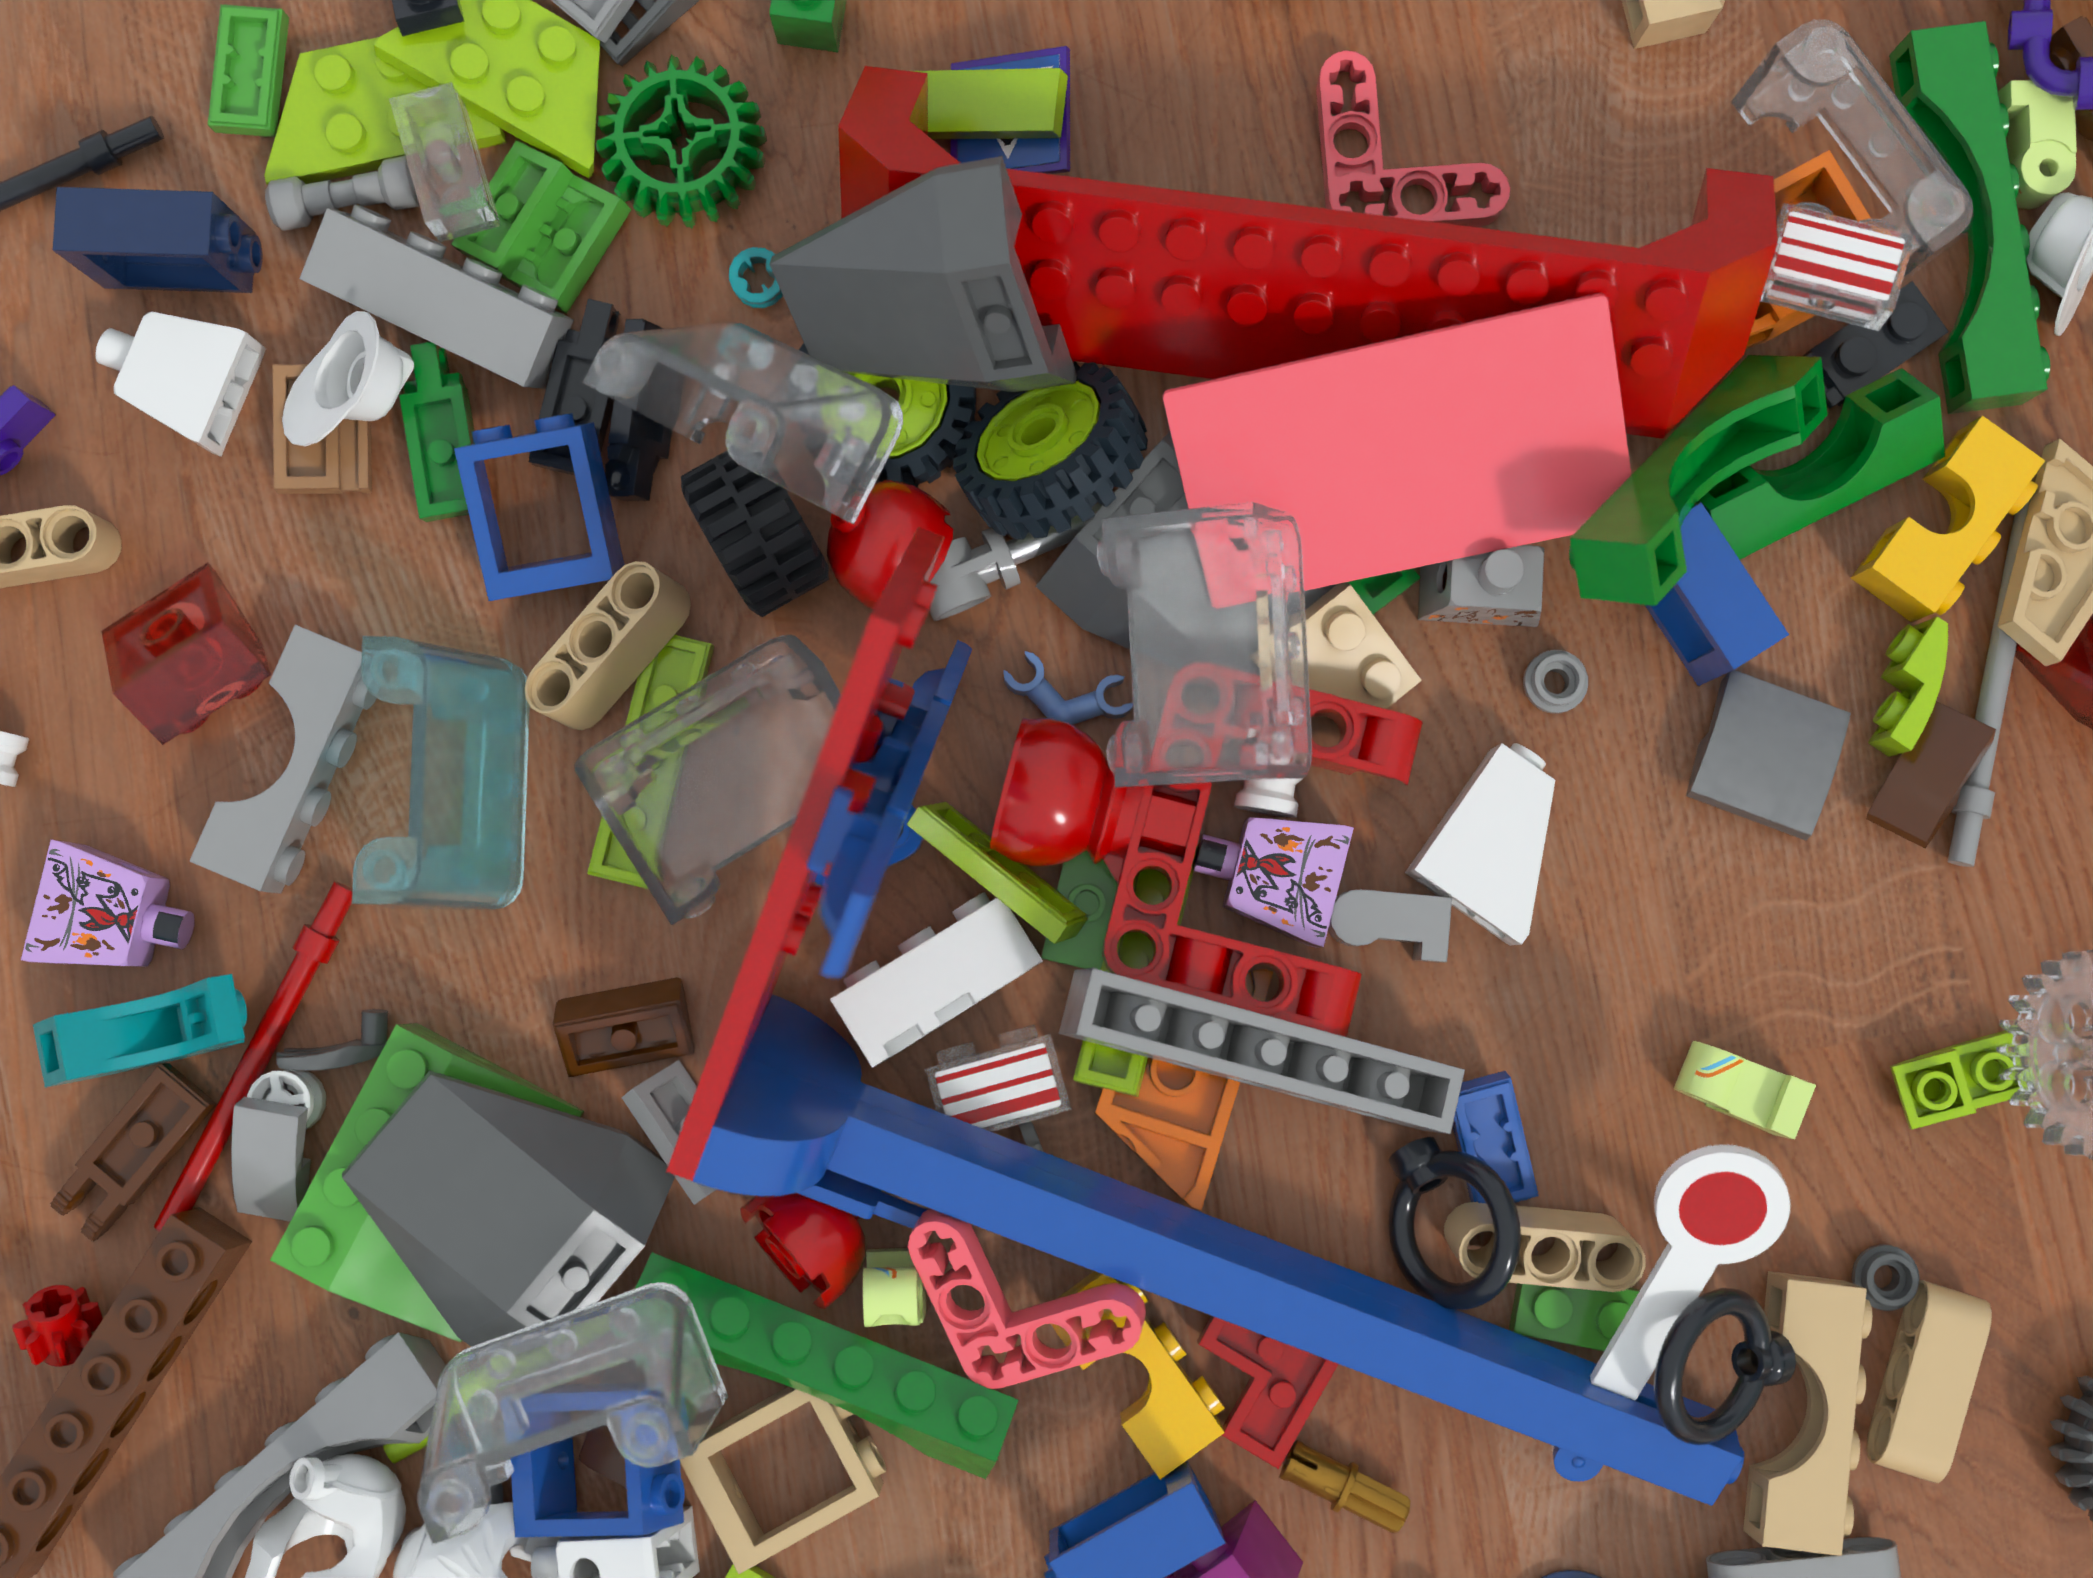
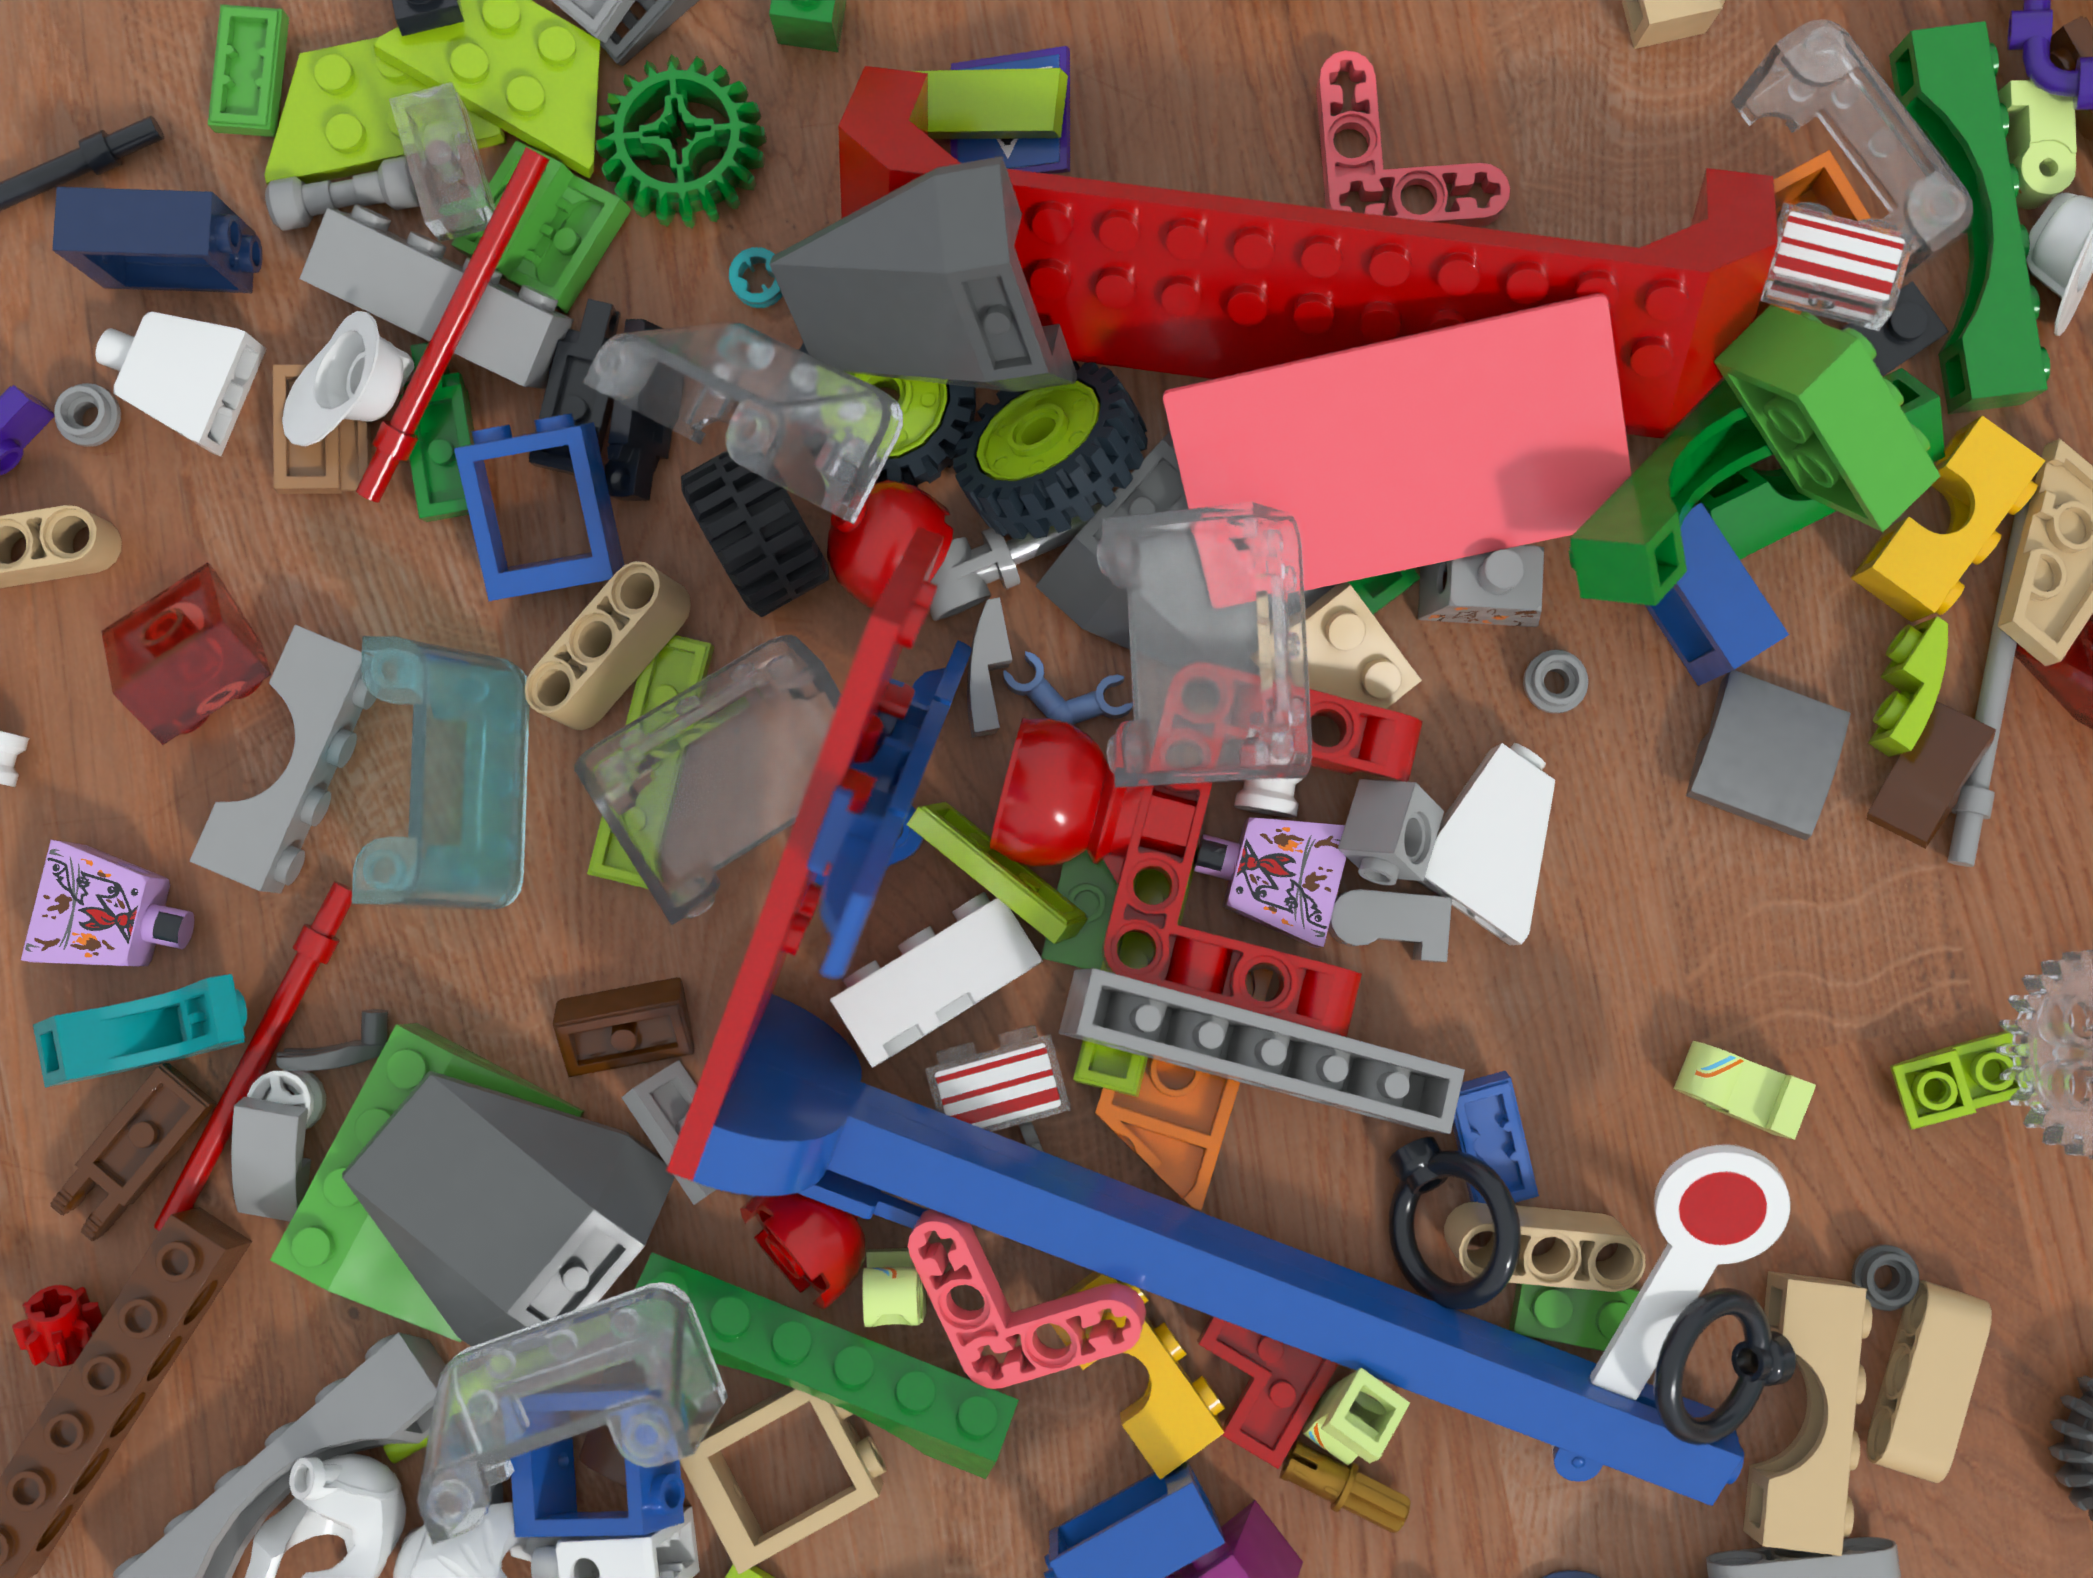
(72, 406): none -> light grey plate
(396, 437): none -> red bar
(988, 653): none -> light grey slope
(1352, 1422): none -> yellowish green leg
(1391, 831): none -> light grey brick
(1829, 415): none -> bright green brick

